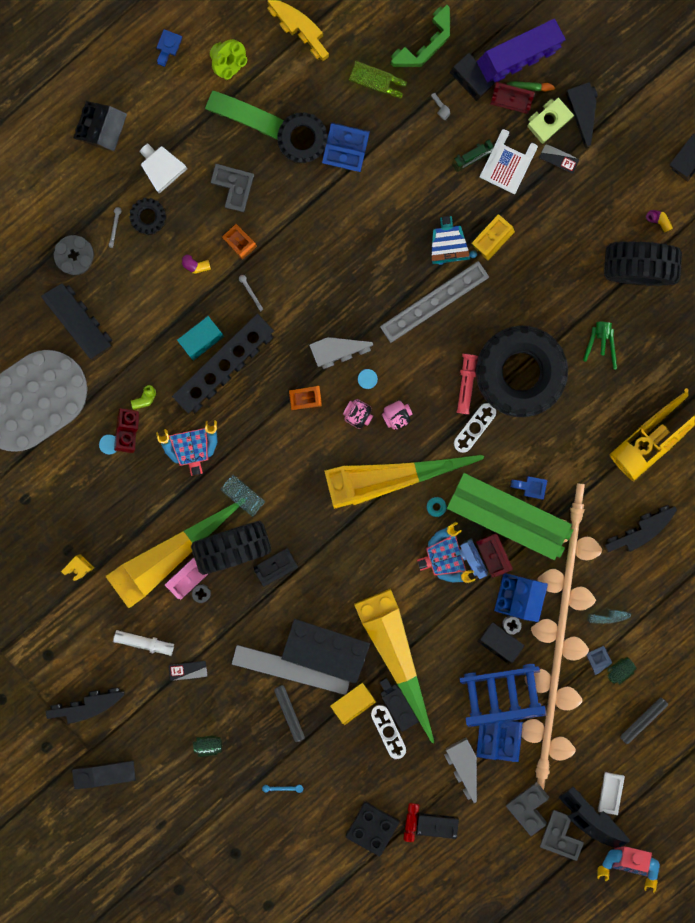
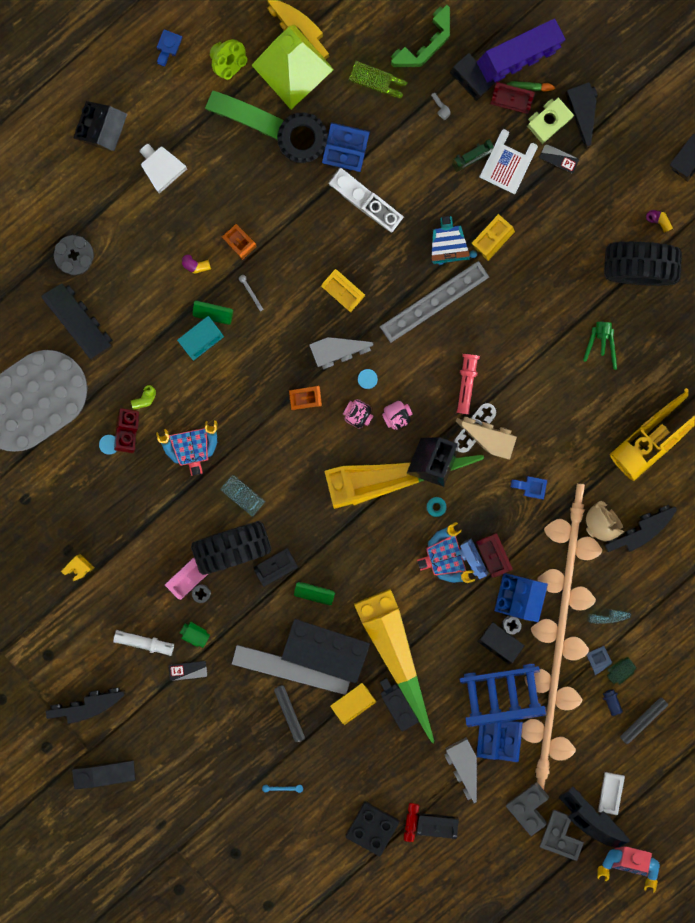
(117, 211): light grey hinge -> none
(141, 205): black tyre -> none
(143, 573): yellow plate -> none
(183, 395): black brick -> none
(194, 634): none -> green brick
(207, 745): clear green brick -> none
(215, 312): none -> green slope
(239, 185): dark grey plate -> none
(292, 66): none -> lime slope
(314, 593): none -> green slope
(343, 290): none -> yellow hinge
(365, 200): none -> white slope
(396, 734): white beam -> none
(433, 460): none -> black slope
(491, 440): none -> tan slope
(510, 517): bright green brick -> none
(549, 358): black tyre -> none
(602, 523): none -> tan cylinder
(612, 702): none -> dark blue pin

